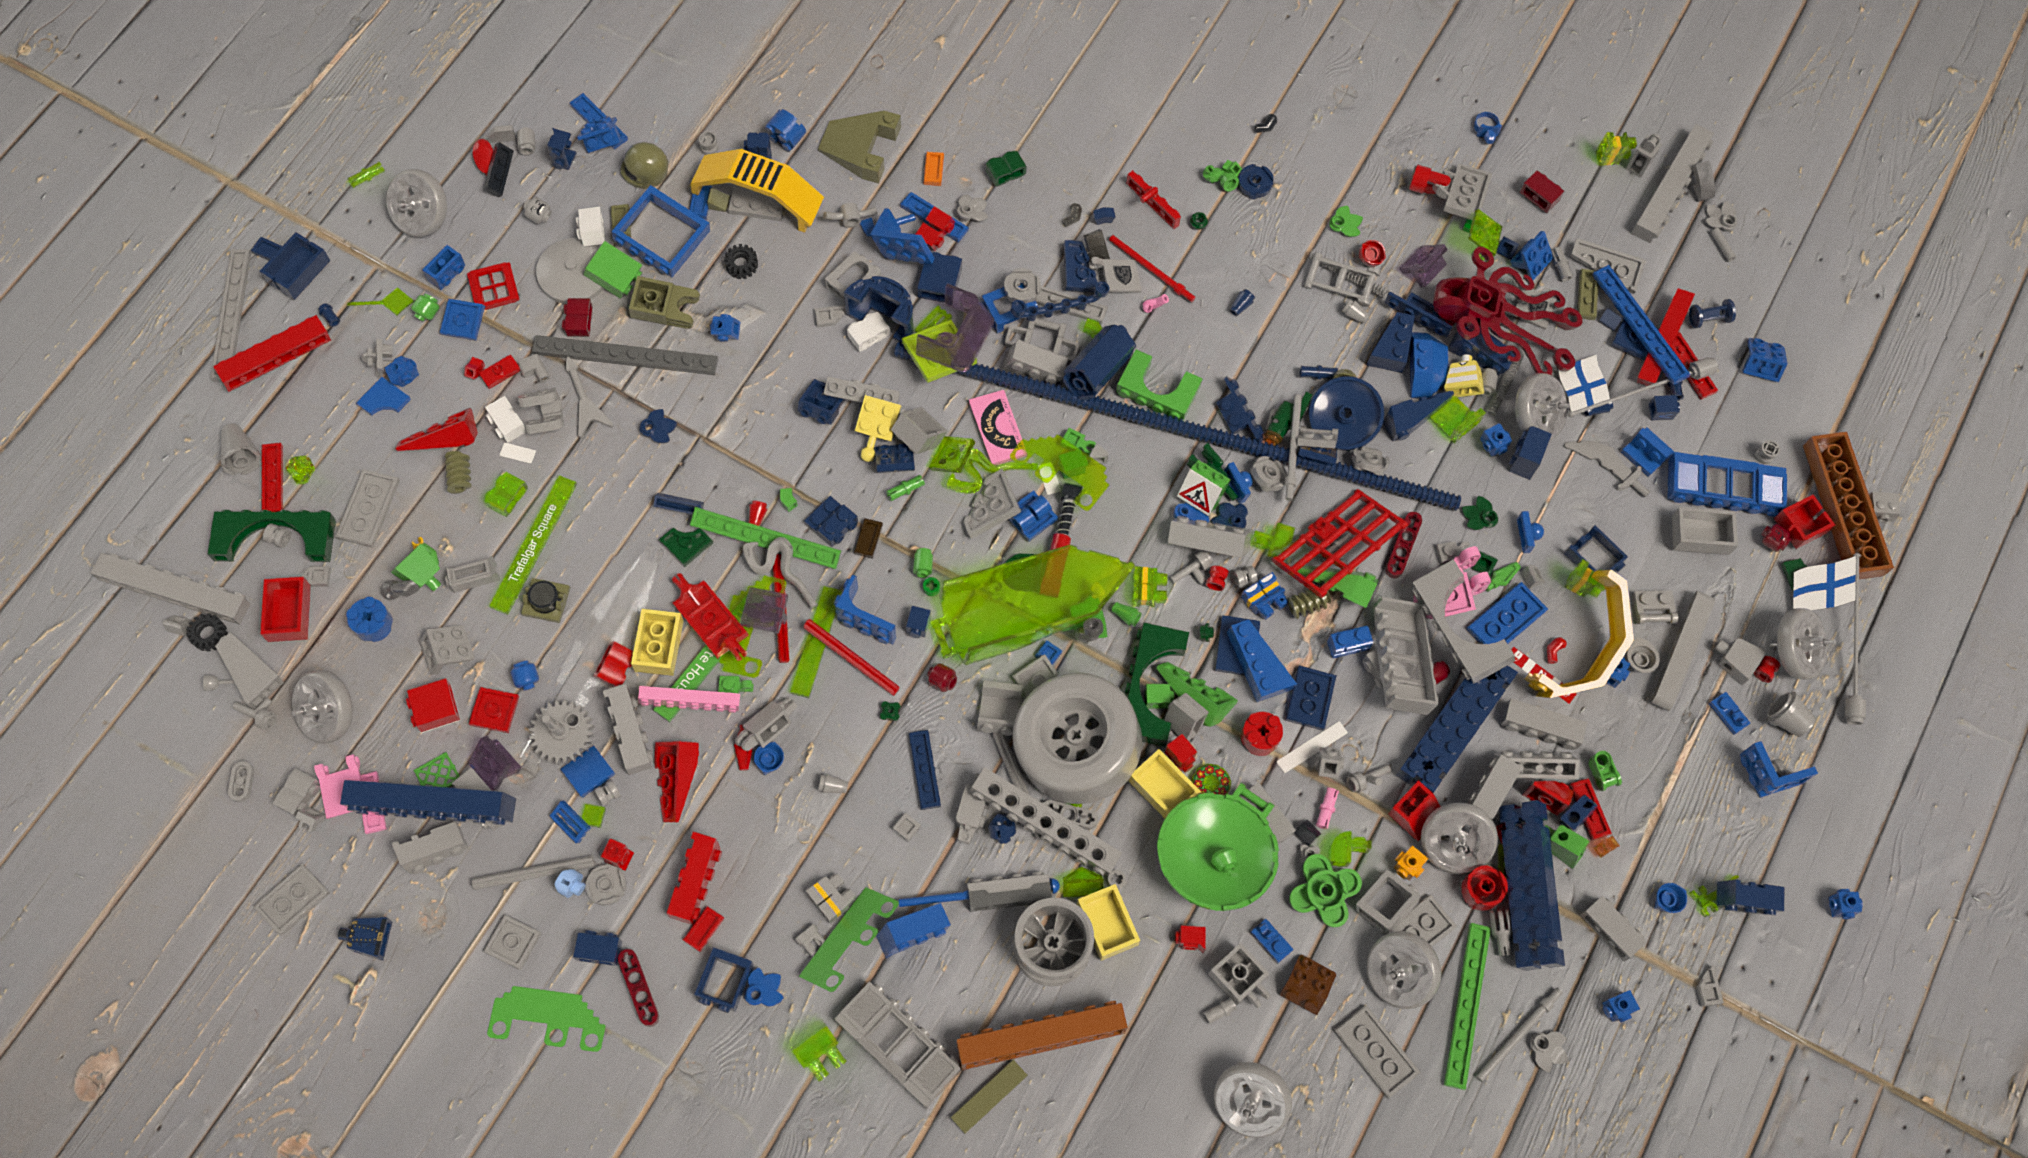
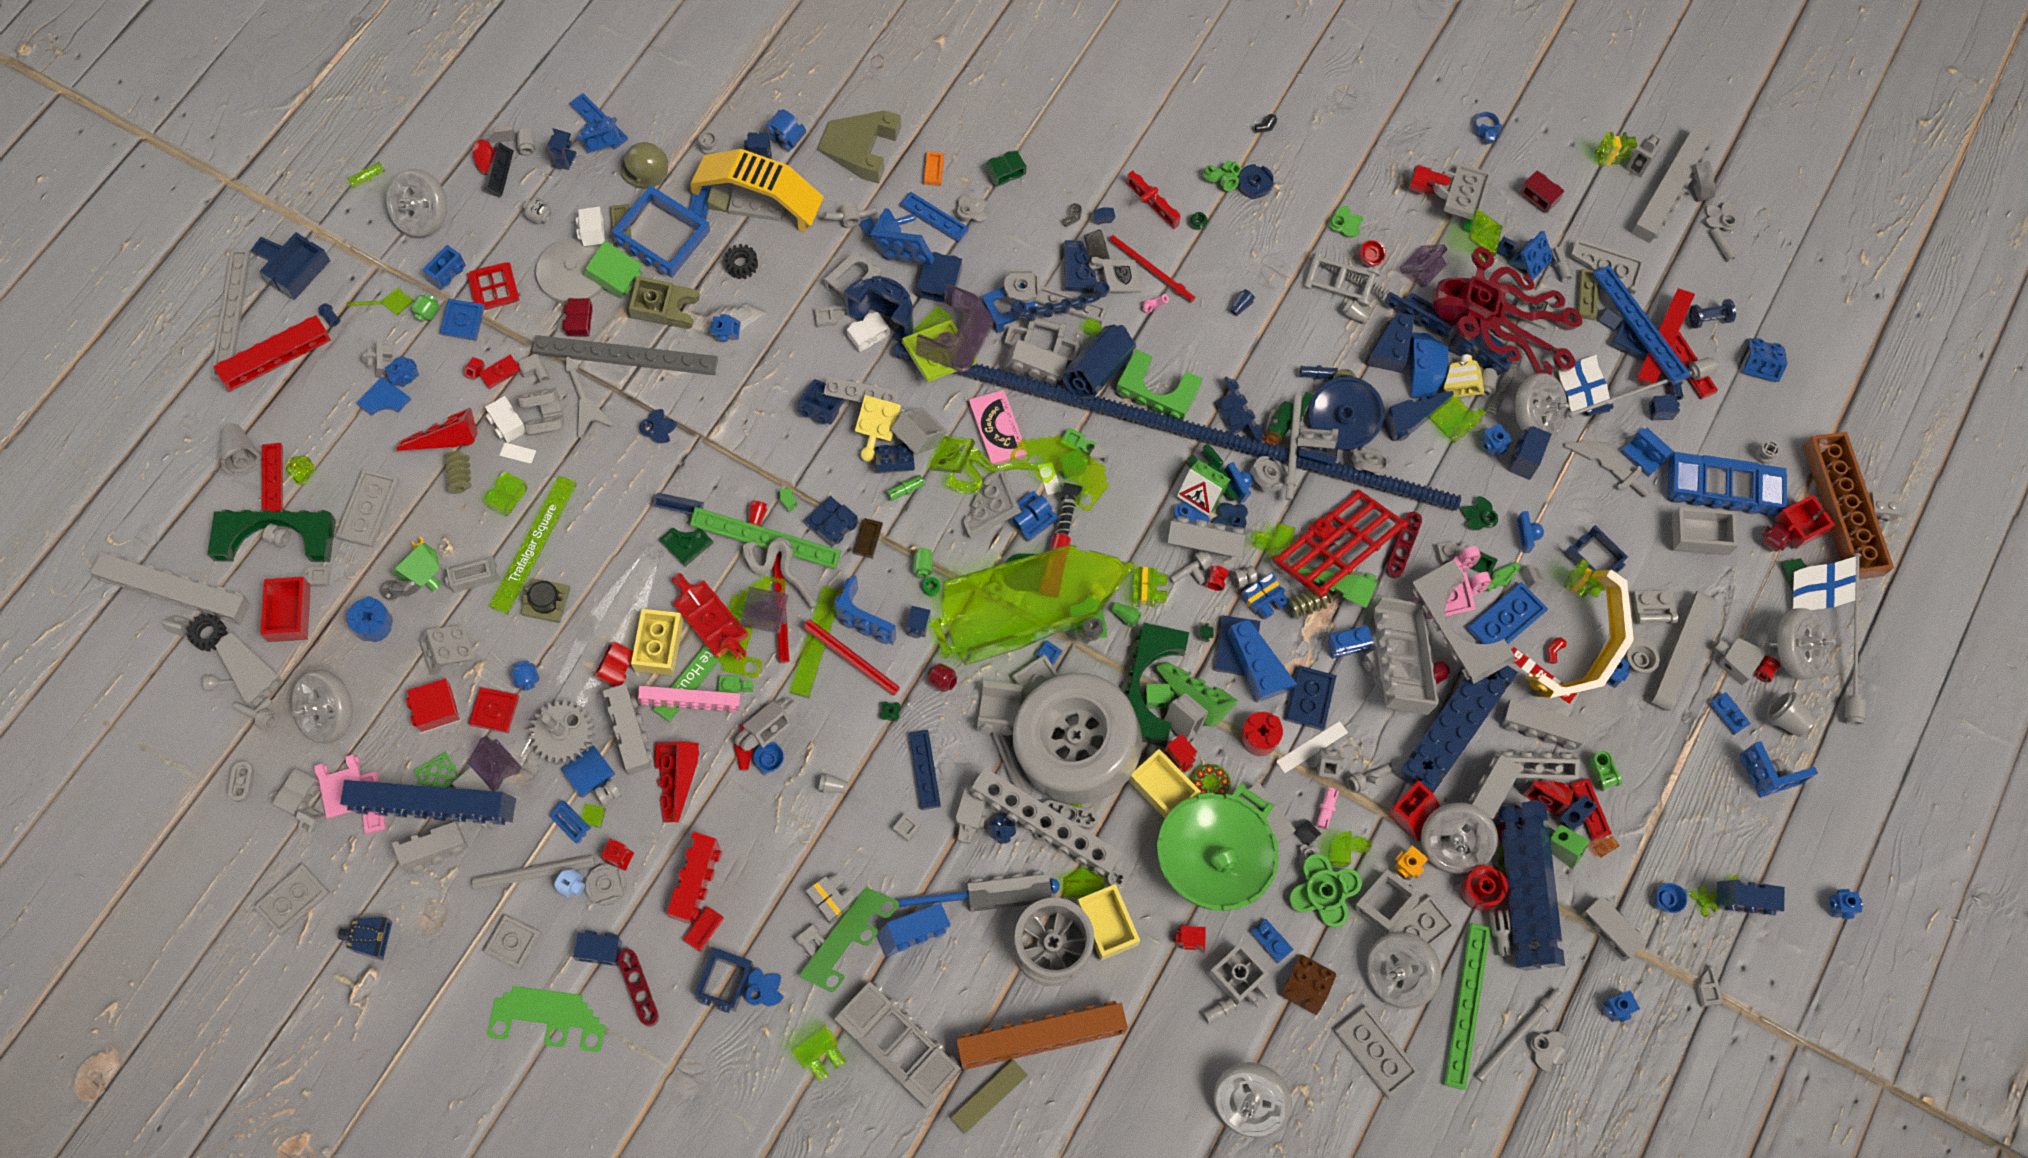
(939, 220): red piece -> none

